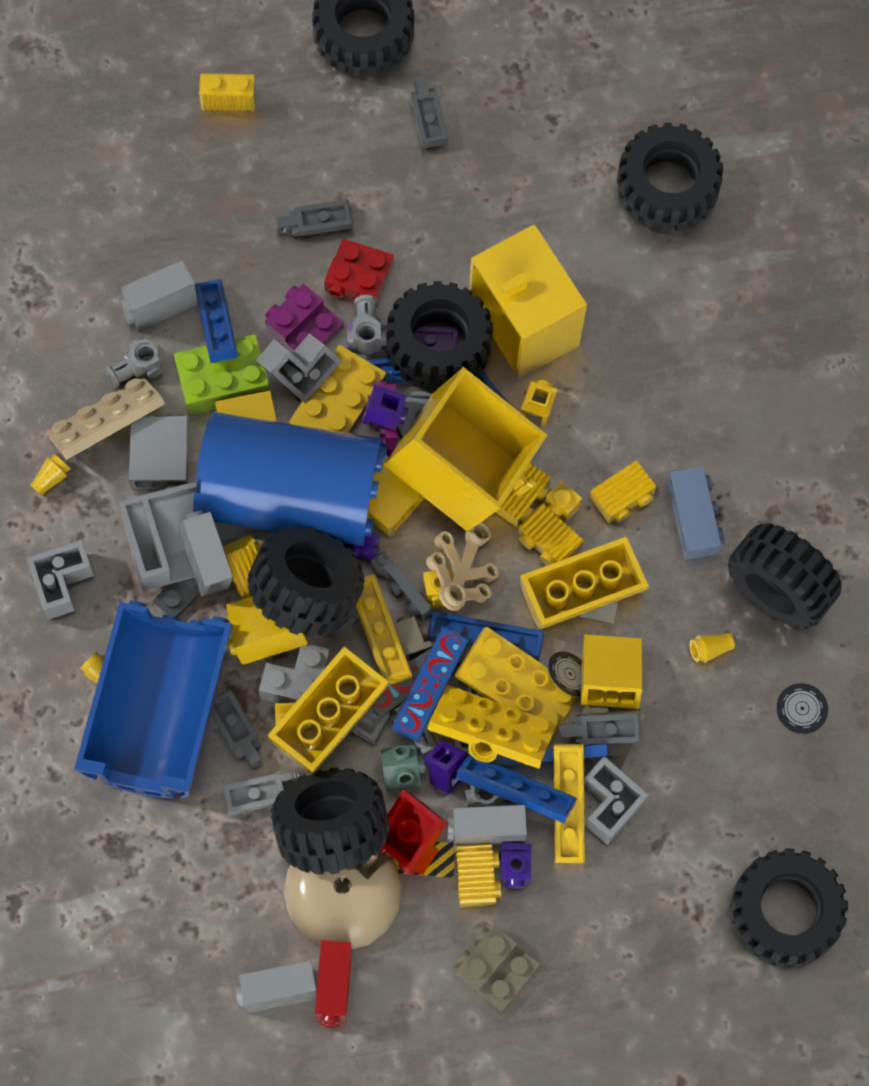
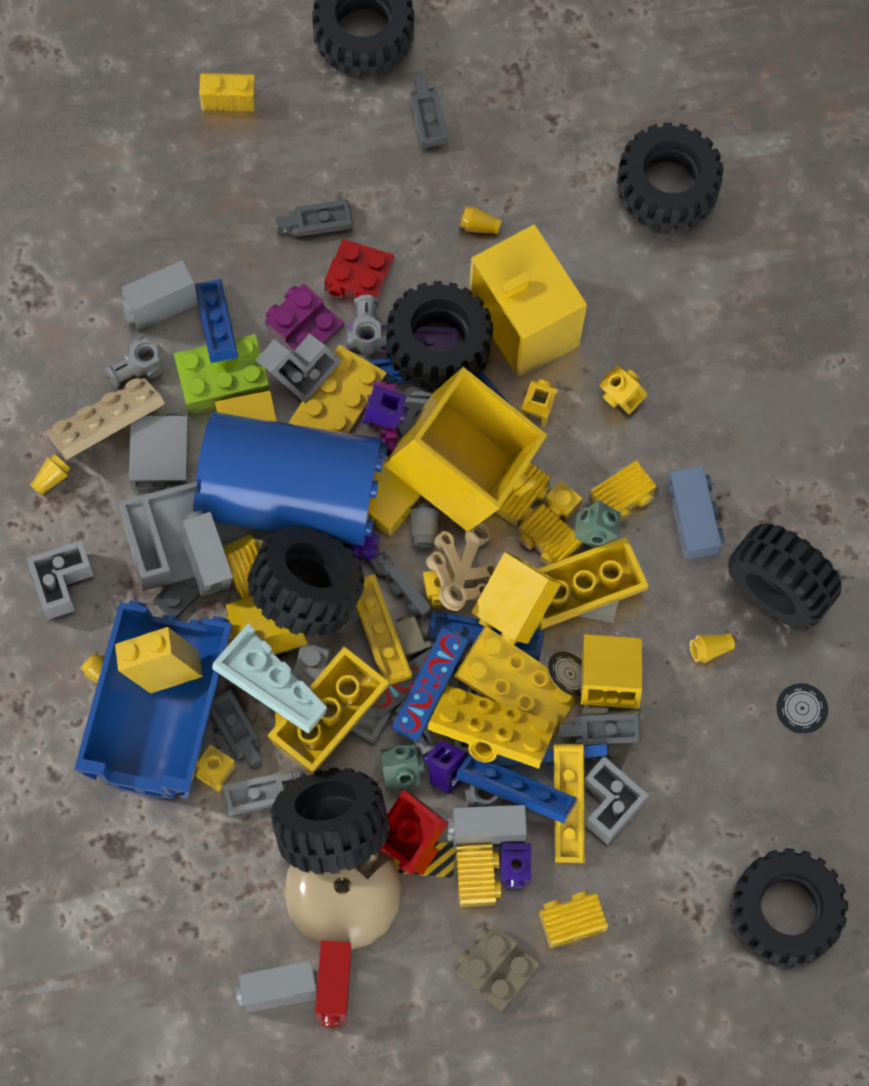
(158, 660): none -> yellow brick
(215, 768): none -> yellow window
(261, 674): none -> light aqua wing
(424, 525): none -> light grey brick
(479, 221): none -> yellow cone
(515, 599): none -> yellow brick
(572, 919): none -> yellow brick
(597, 524): none -> sand green brick
(622, 389): none -> yellow brick

